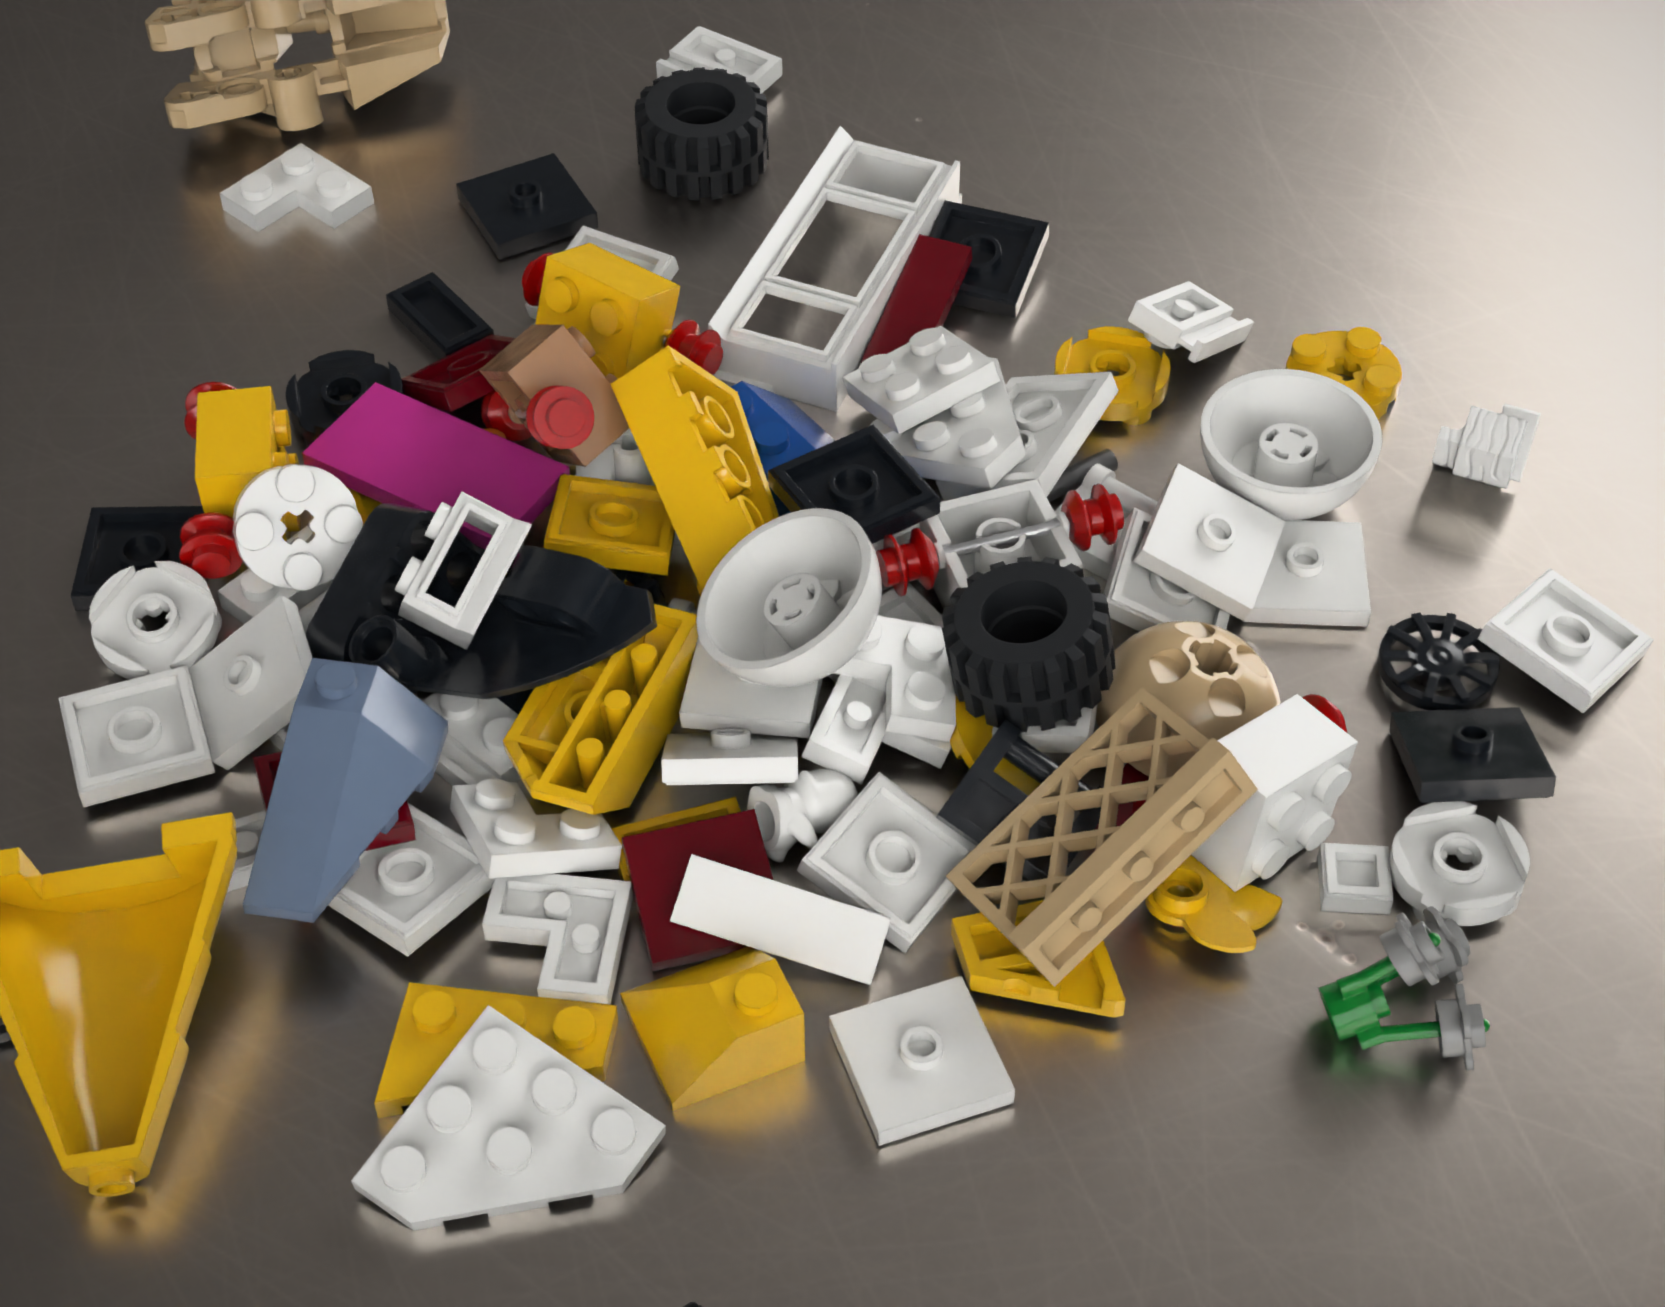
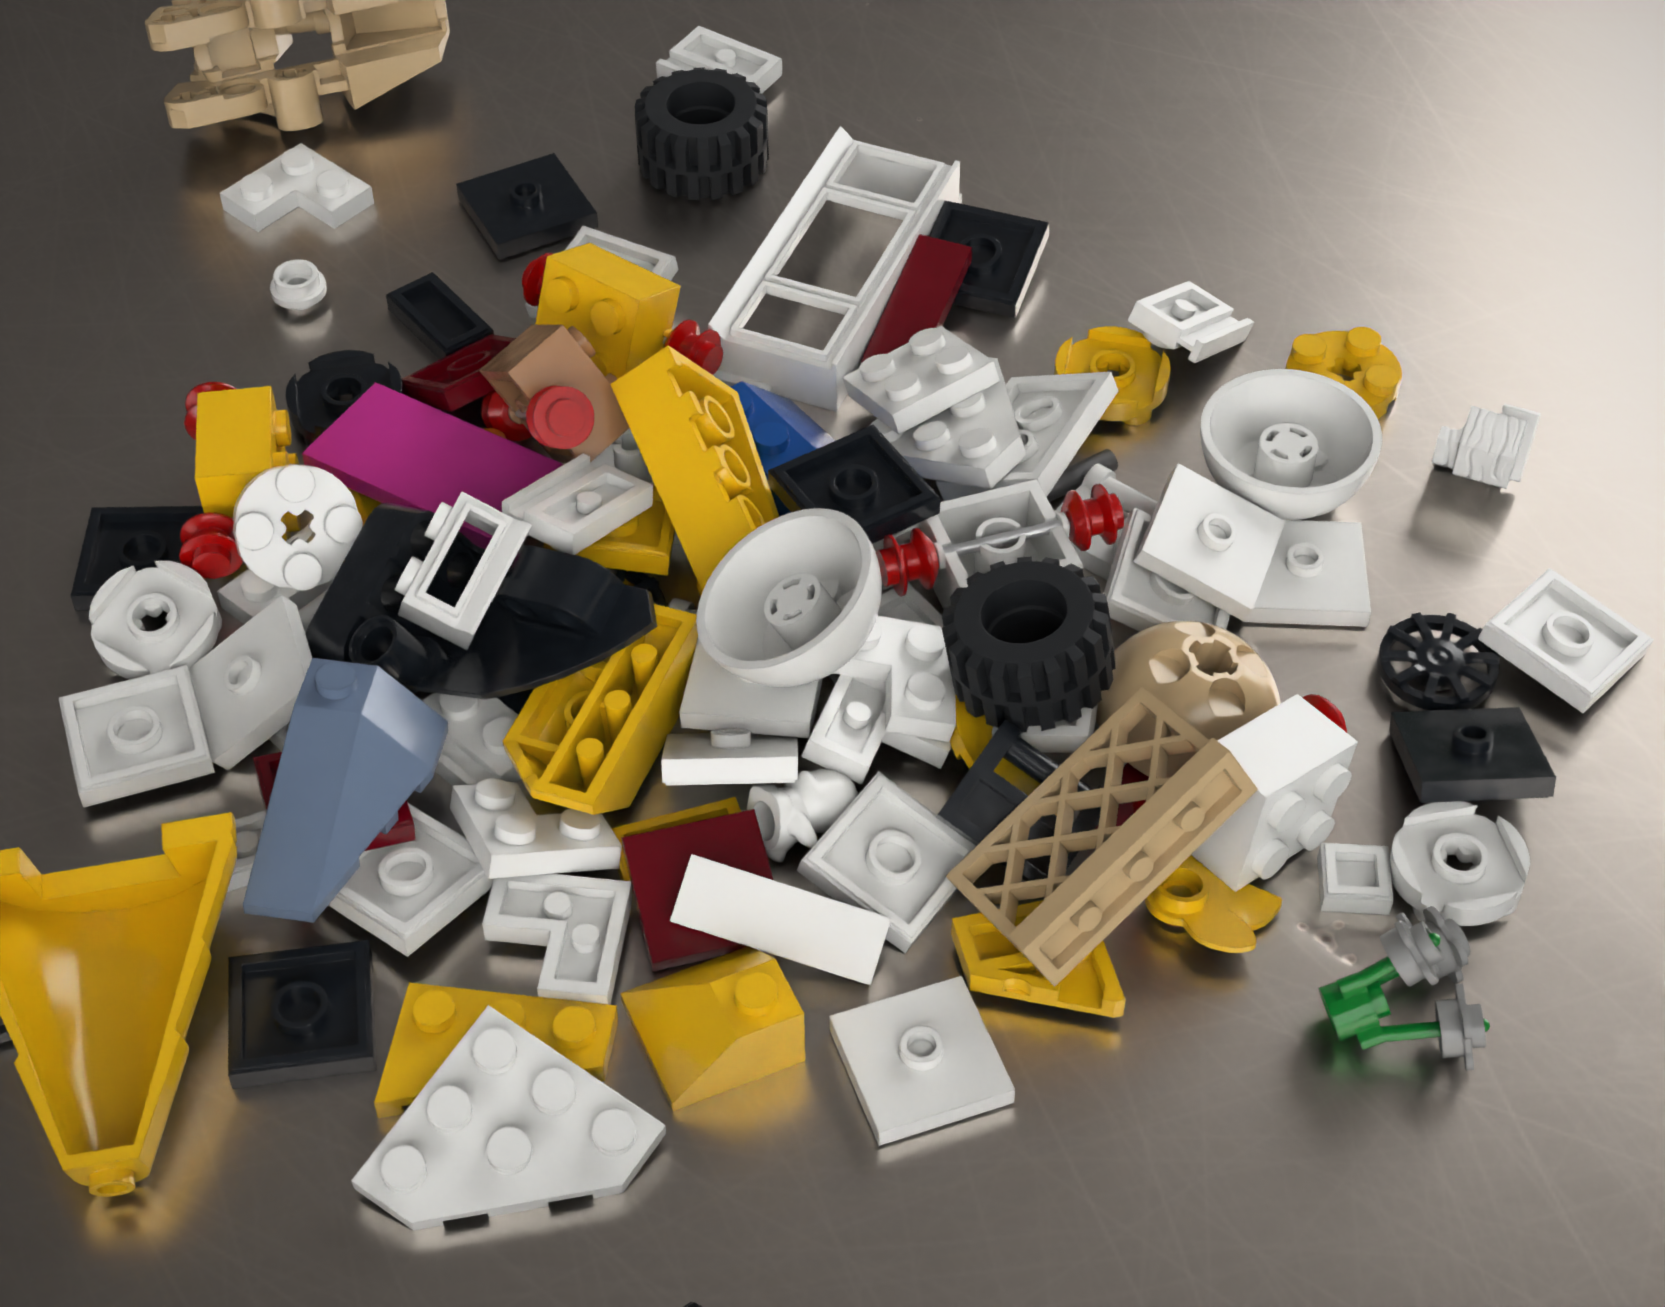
(297, 285): none -> white plate
(301, 1014): none -> black tile
(579, 504): none -> white plate

